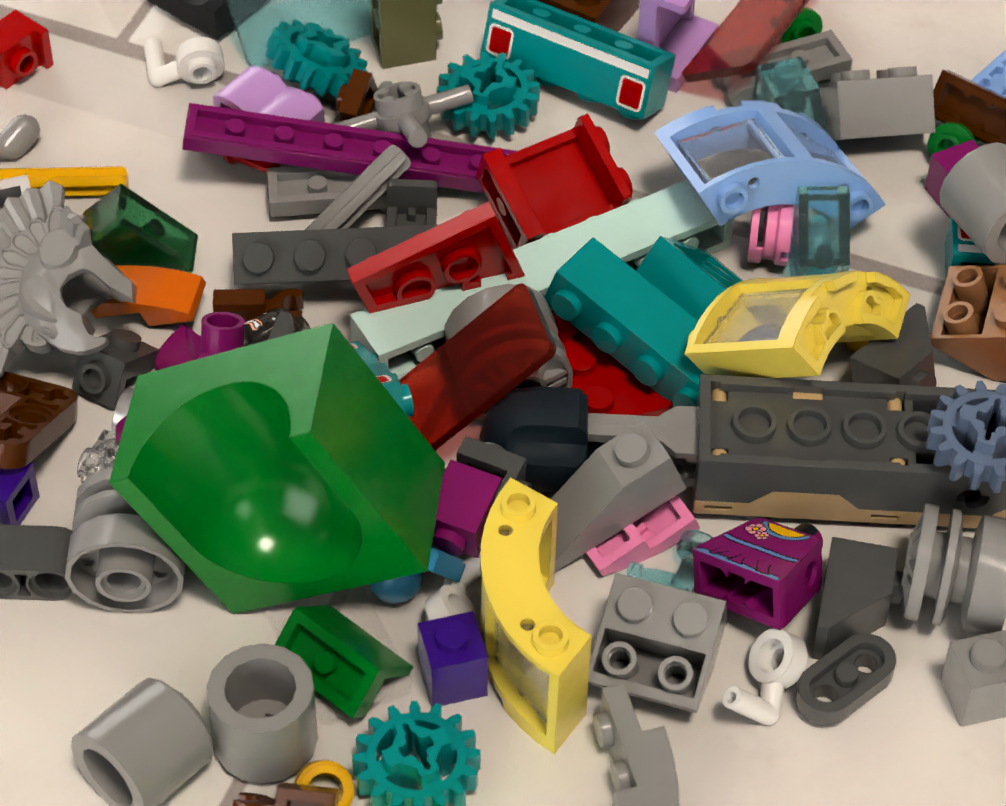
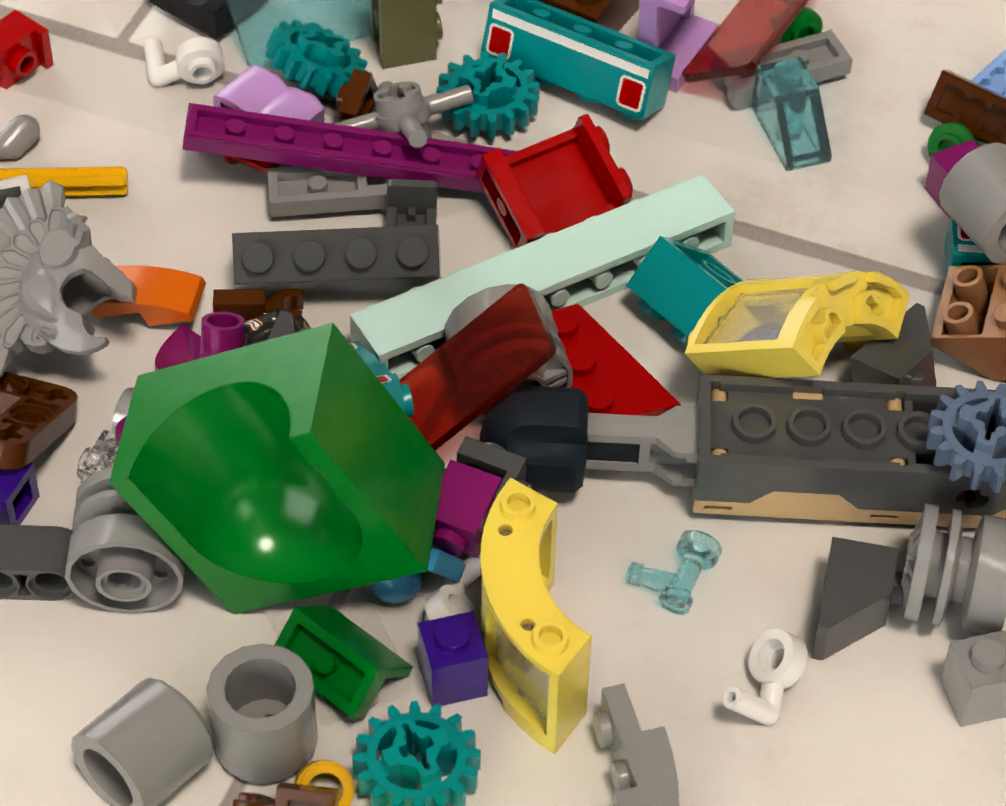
(105, 372): dark grey bracket -> none
(138, 233): clear green slope -> none
(363, 190): light grey axle -> none
(443, 256): red wing -> none
(612, 491): light grey slope -> none
(627, 320): teal brick -> none
(644, 537): bright pink slope -> none
(658, 642): light grey slope -> none
(759, 158): light blue window -> none
(761, 569): magenta torso -> none
(775, 234): bright pink wheel -> none
(820, 231): clear light blue slope -> none
(839, 679): dark grey plate -> none
(878, 107): light grey slope -> none

